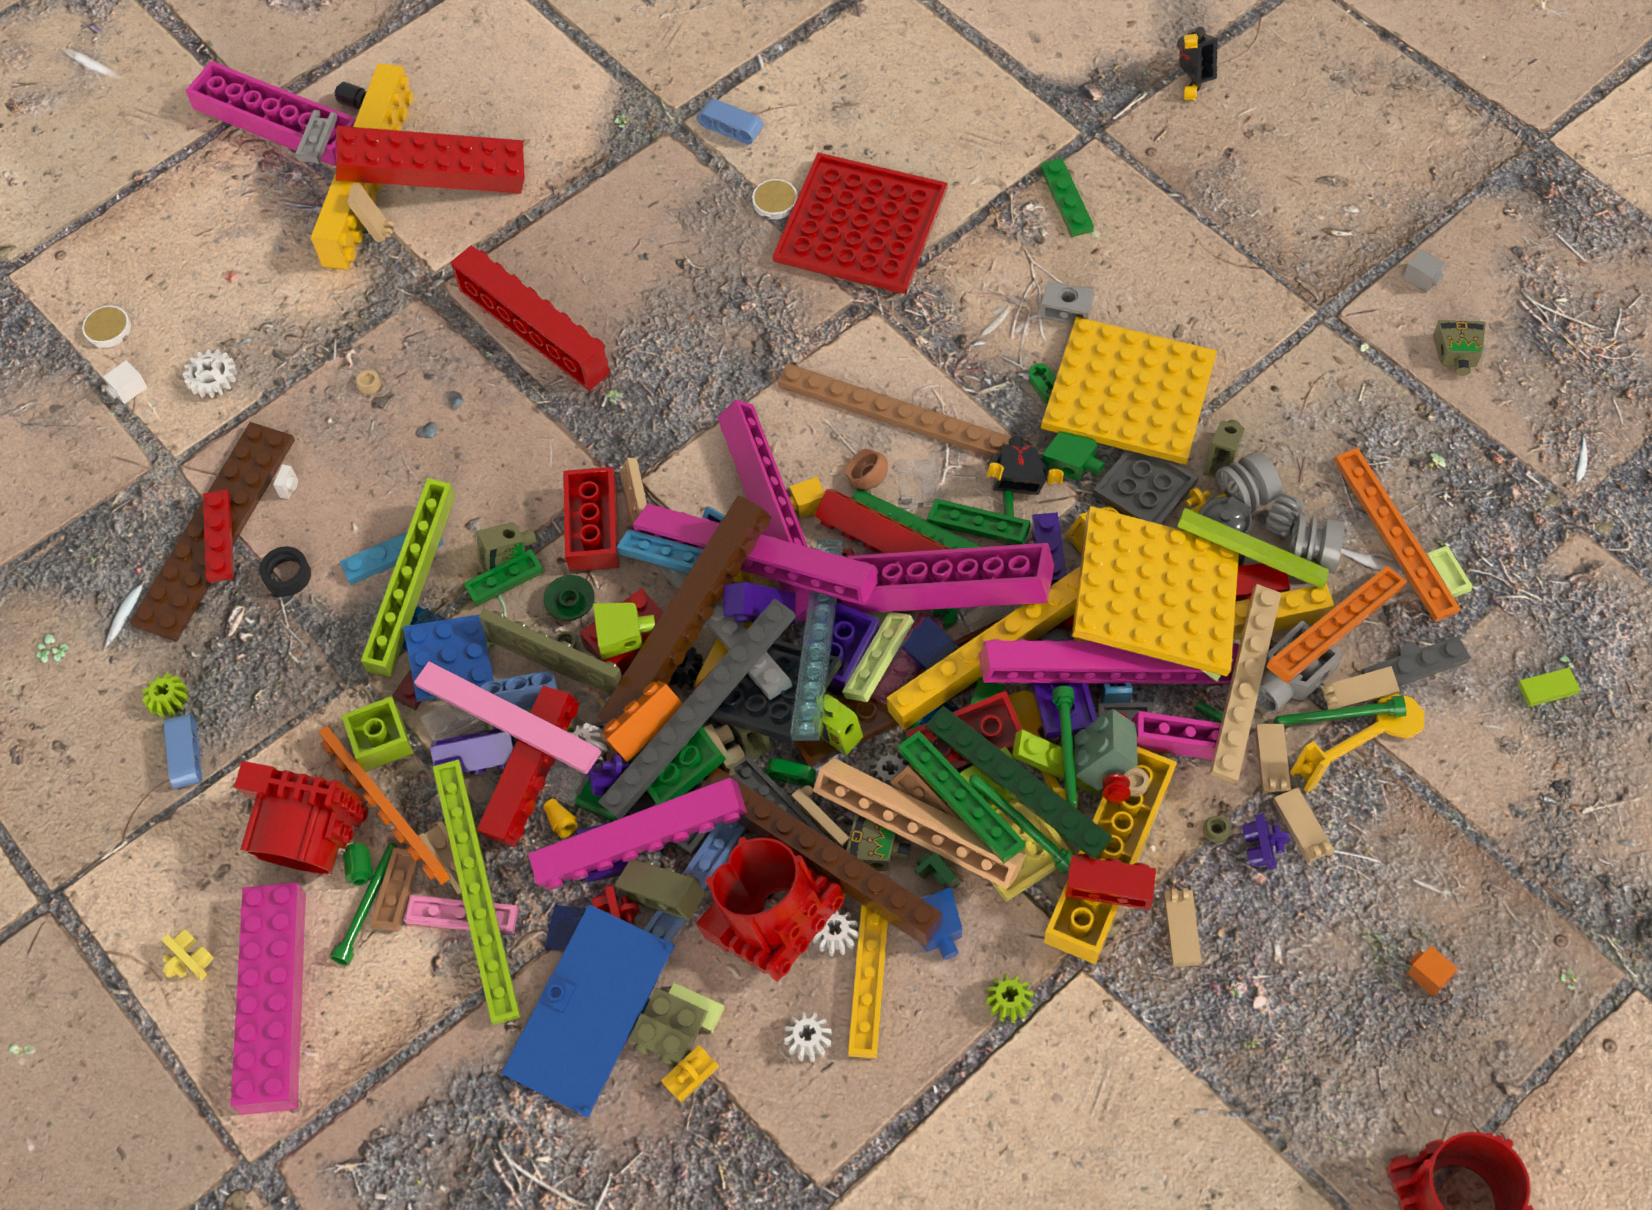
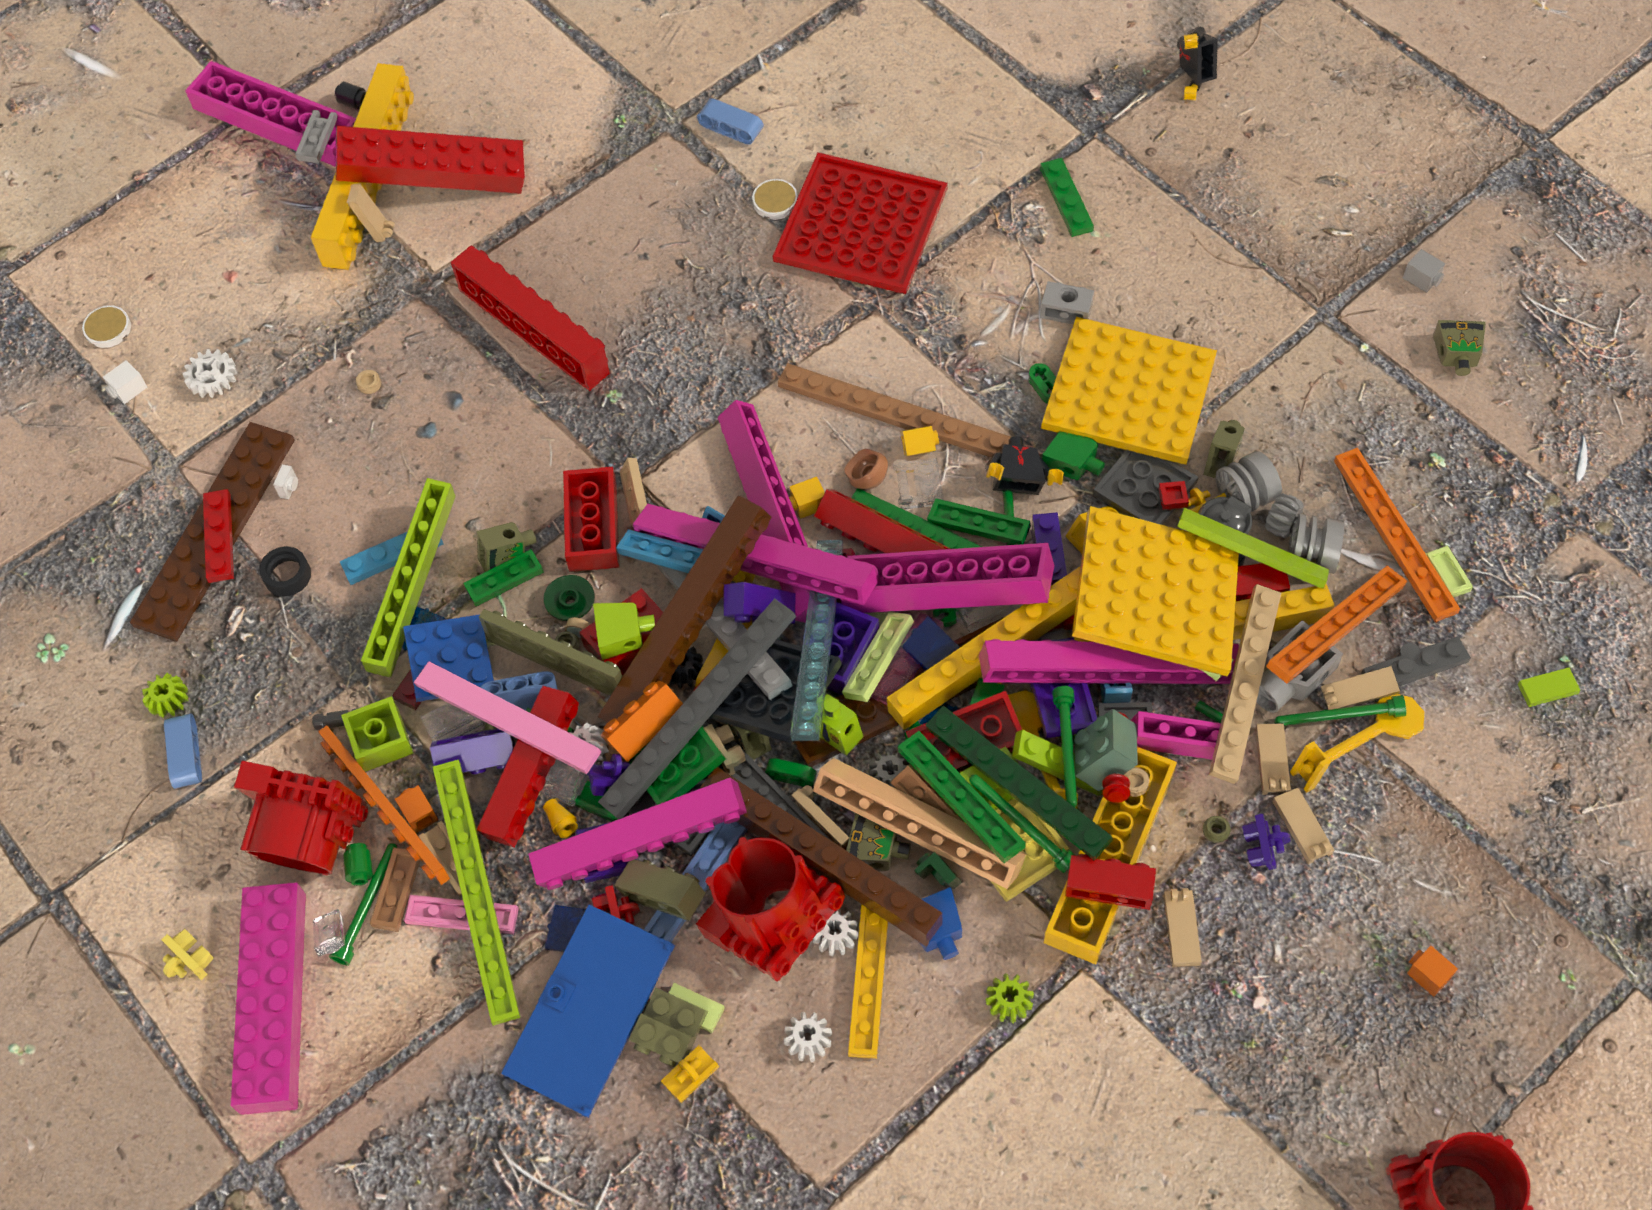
(328, 933): none -> clear plate
(332, 719): none -> dark grey axle
(416, 809): none -> orange brick
(576, 625): none -> tan tile
(919, 440): none -> yellow brick
(1173, 495): none -> red plate

